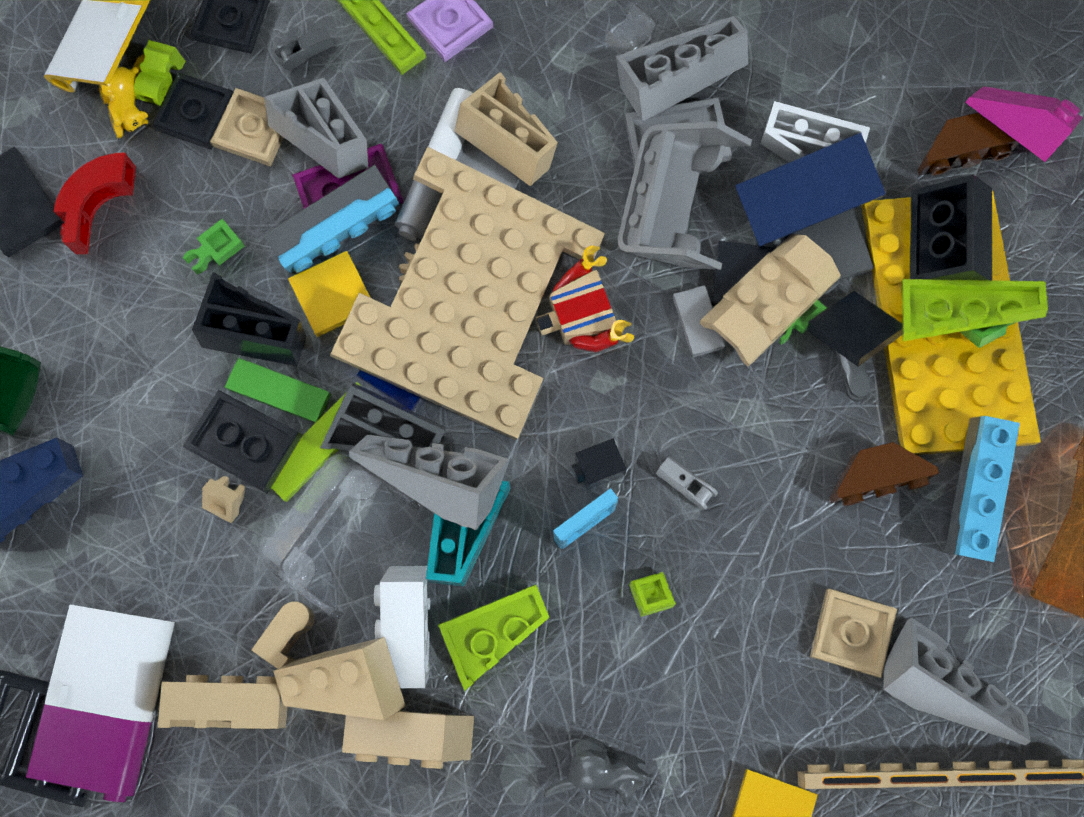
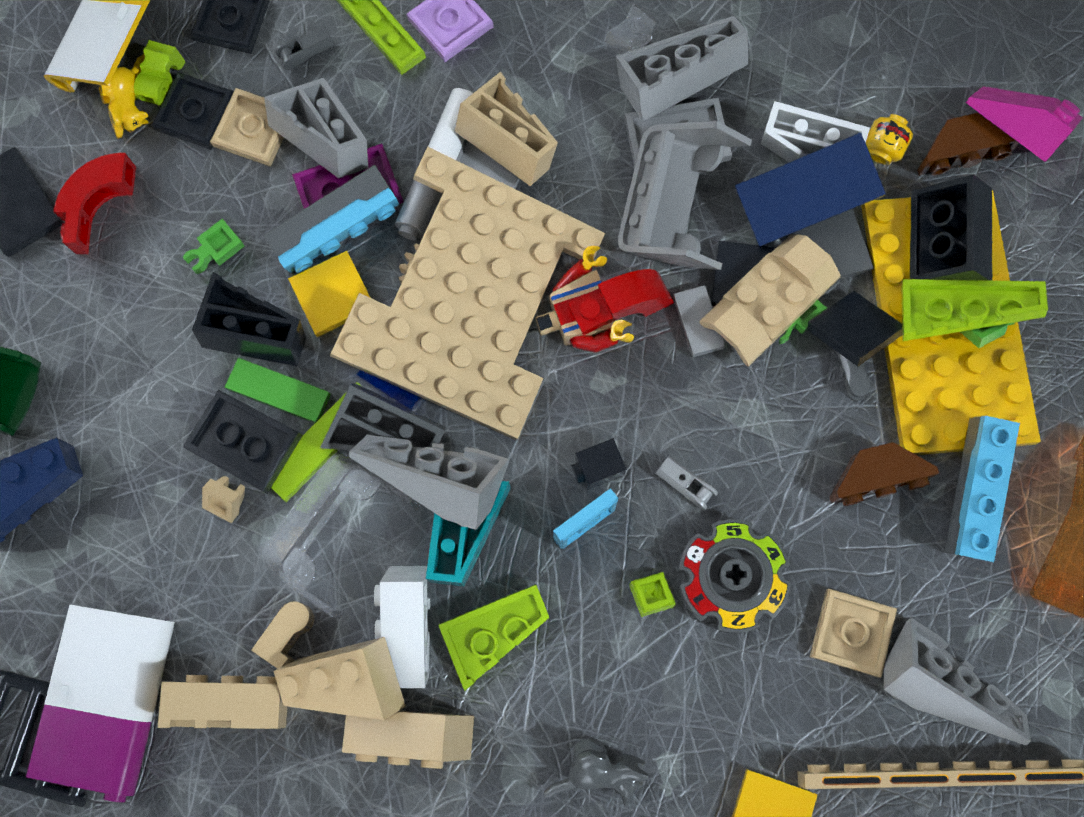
(621, 296): none -> red arch
(715, 596): none -> dark grey piece
(888, 139): none -> yellow head

